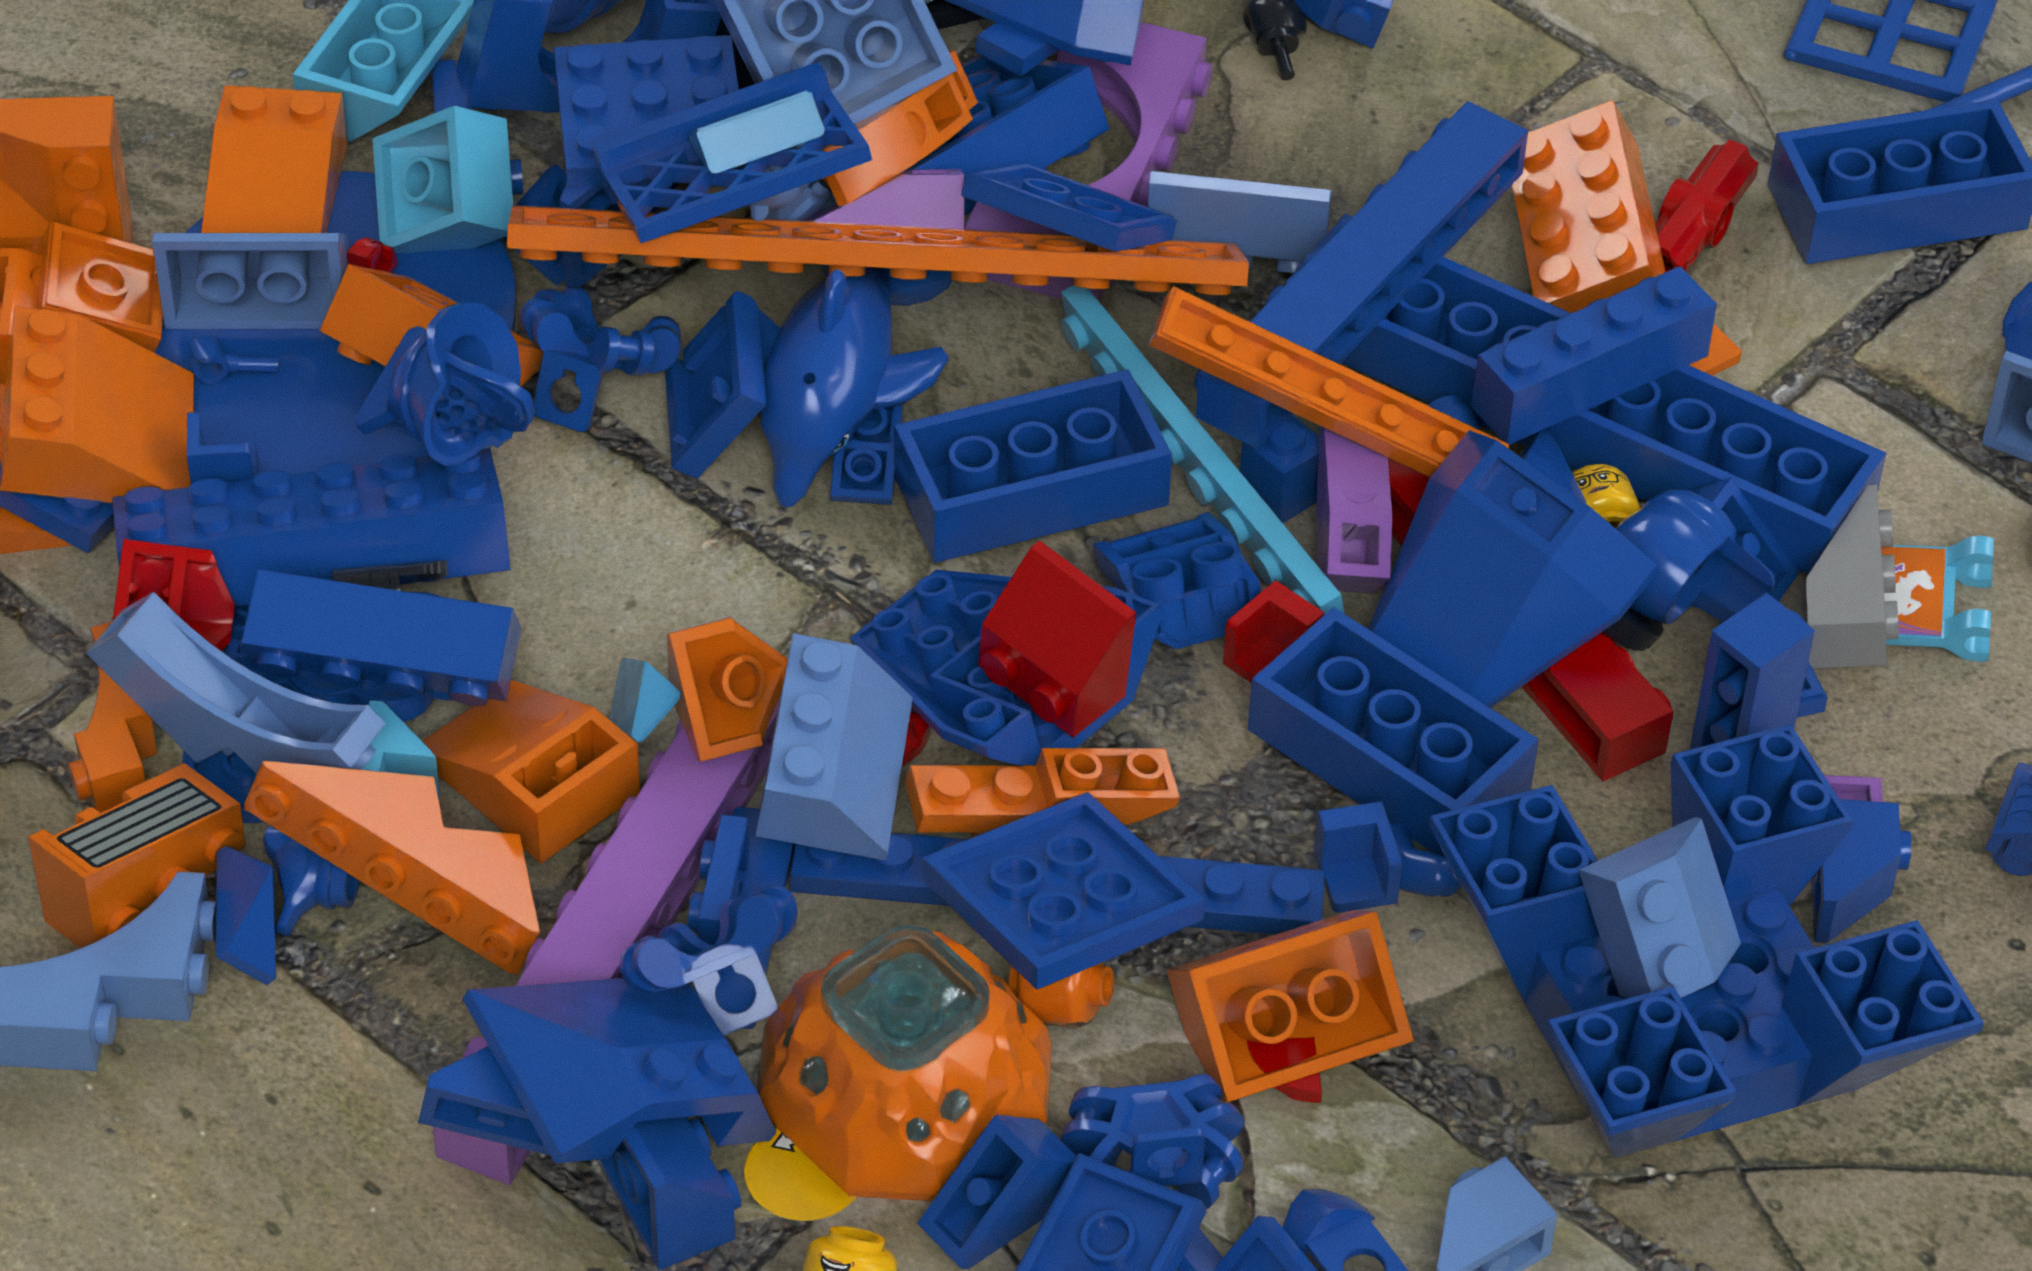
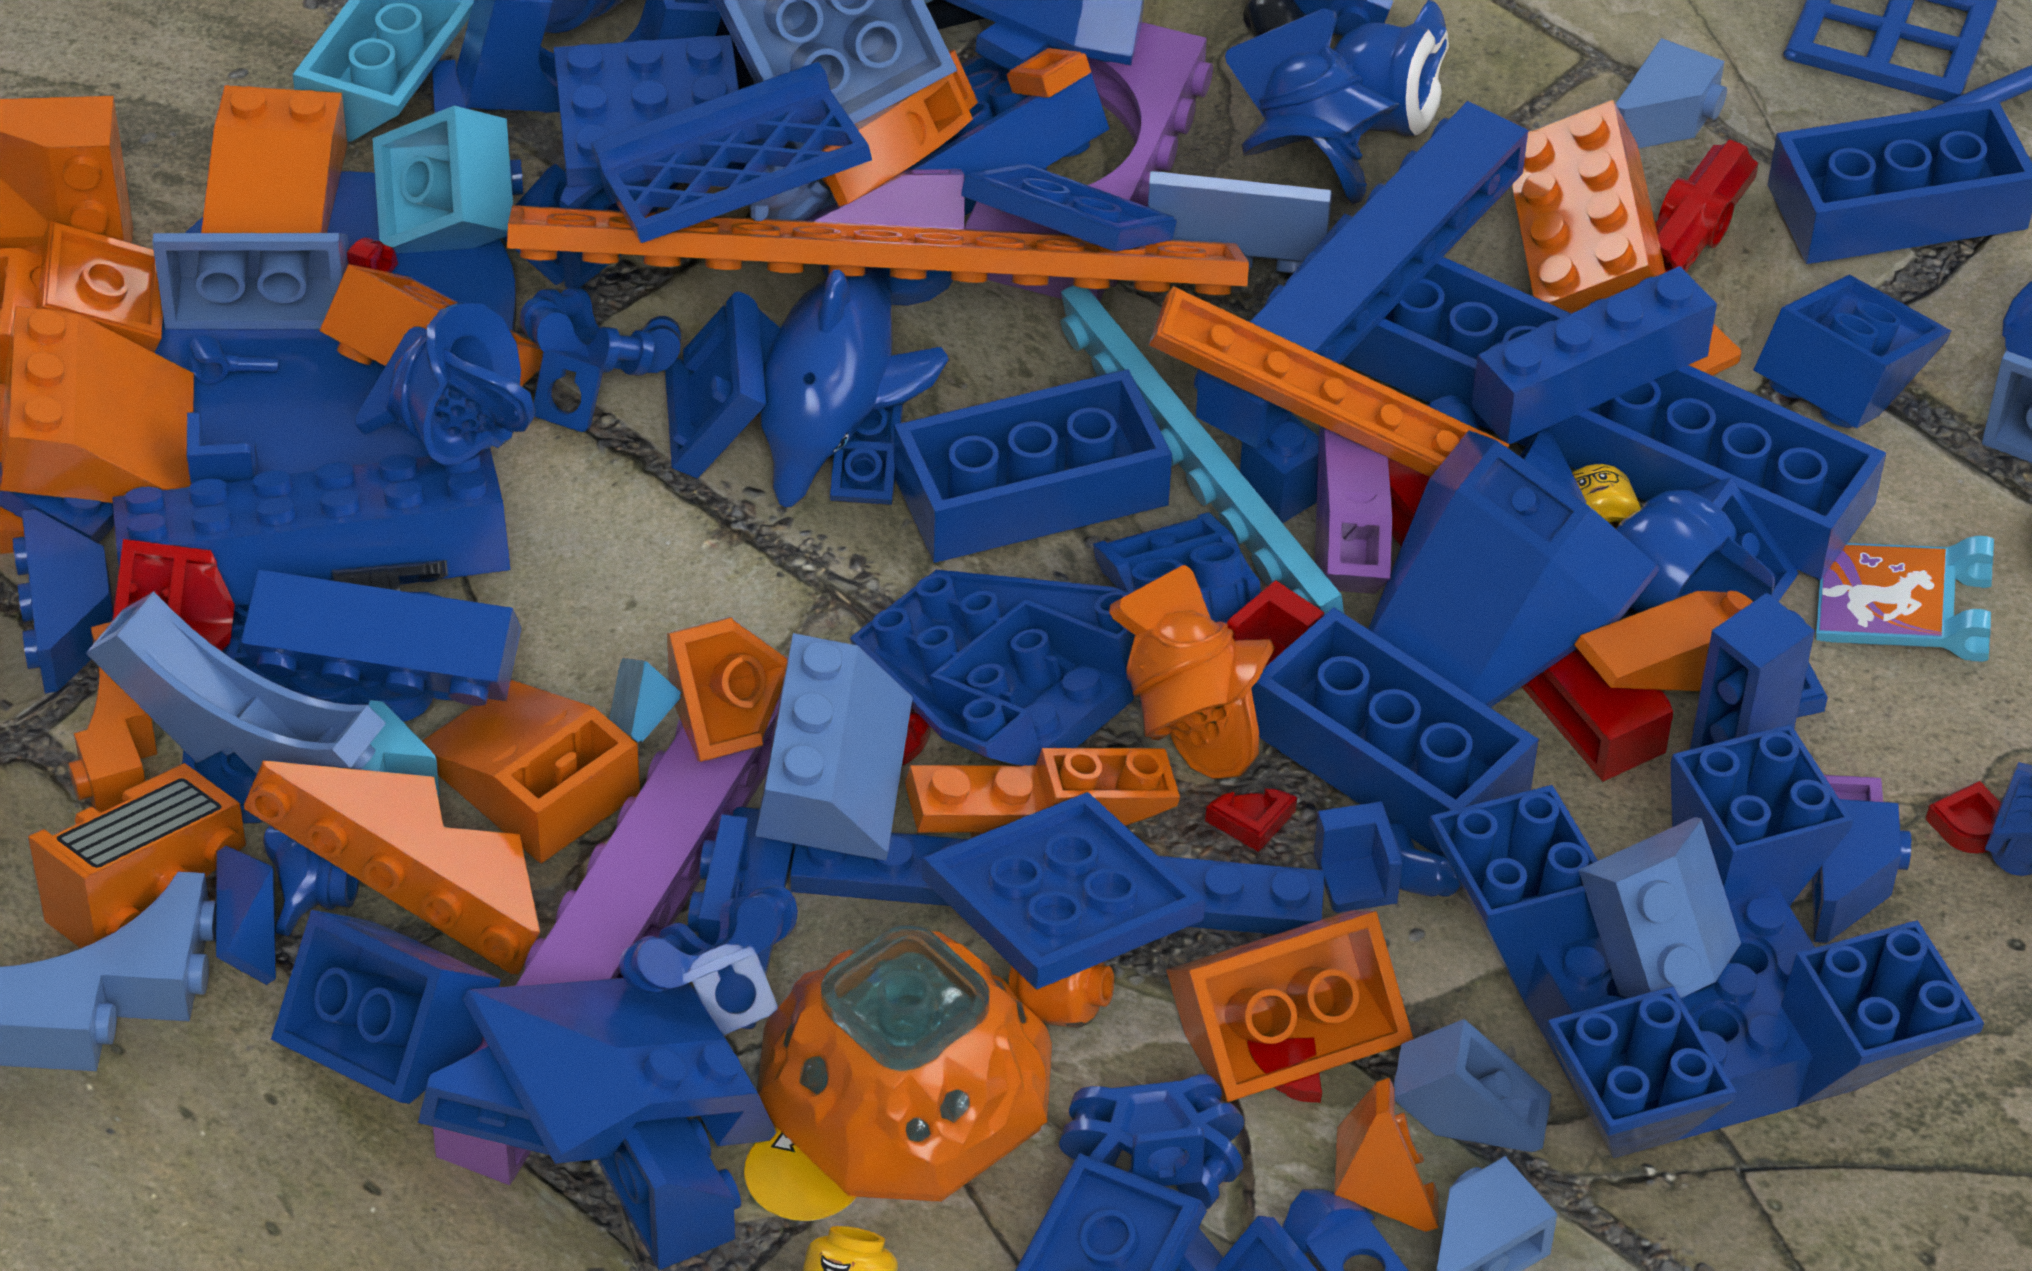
(64, 596): none -> blue slope
(377, 1005): none -> blue slope
(758, 132): dark azure slope -> none
(998, 1189): blue slope -> none
(1048, 72): none -> orange tile
(1058, 641): red slope -> none
(1190, 667): none -> orange helmet
(1253, 816): none -> red tile
(1308, 95): none -> blue helmet
(1379, 1162): none -> orange slope
(1401, 66): none -> blue piece
(1470, 1090): none -> medium blue slope
(1662, 644): none -> orange slope
(1672, 95): none -> medium blue slope
(1848, 350): none -> blue slope
(1849, 588): light grey slope -> none
(1965, 817): none -> red tile

